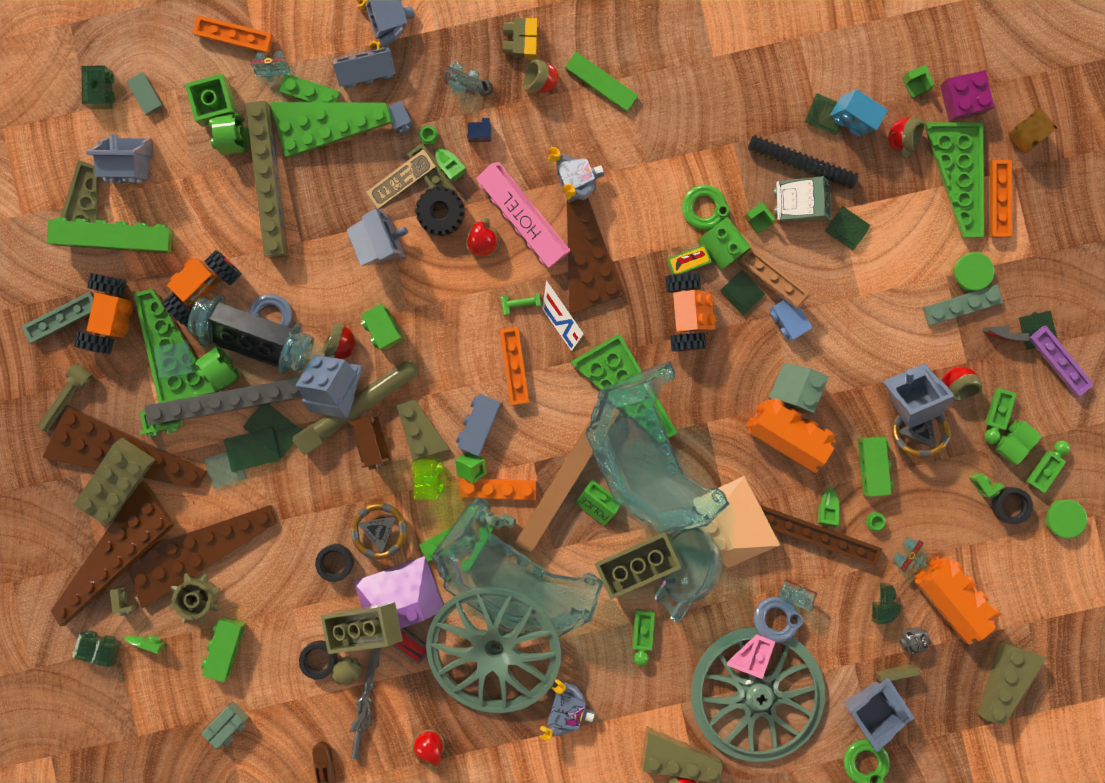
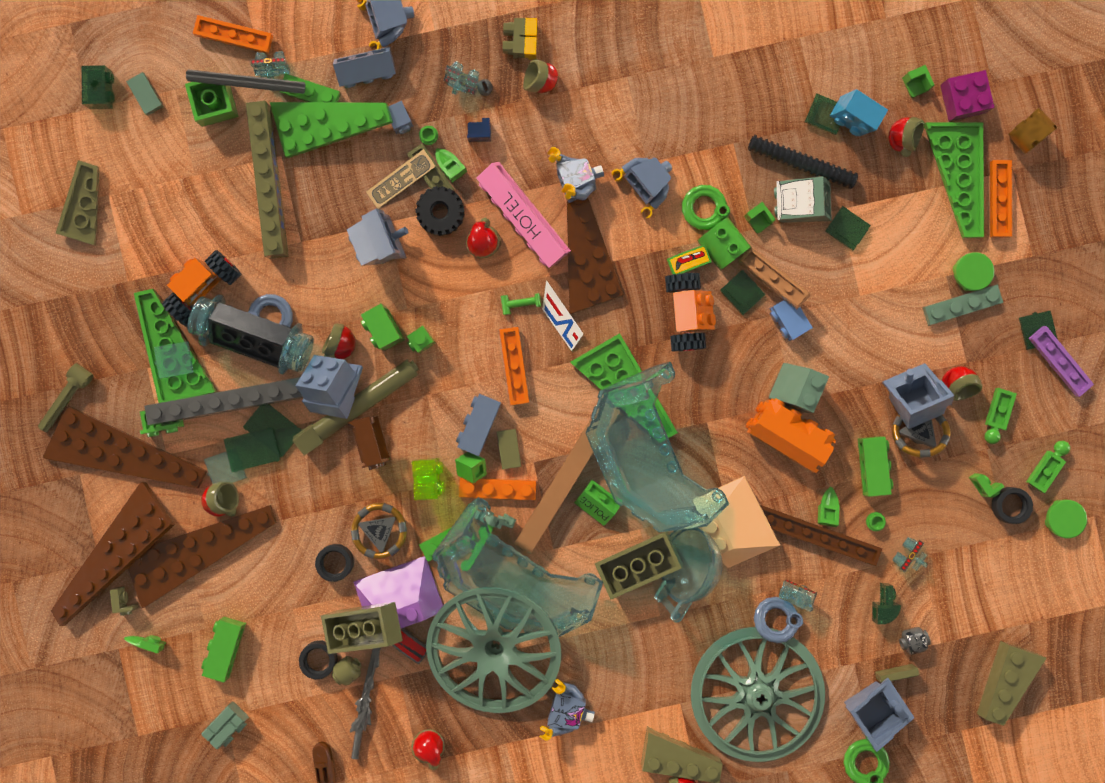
(59, 318): sand green plate -> none
(96, 649): clear green brick -> none
(107, 316): brick -> none
(109, 236): bright green brick -> none
(114, 481): olive brick -> none
(122, 159): sand blue piece -> none
(184, 600): olive brick -> none
(218, 369): bright green brick -> none
(220, 499): none -> olive piece
(229, 134): bright green brick -> none
(245, 81): none -> dark grey axle
(419, 431): olive wing -> none
(420, 340): none -> bright green brick
(509, 449): none -> olive tile
(601, 82): bright green tile -> none
(643, 635): bright green plate -> none
(648, 179): none -> sand blue torso
(753, 656): bright pink wing -> none
(957, 599): orange brick -> none
(1003, 333): dark grey slope -> none
(1017, 442): bright green brick -> none

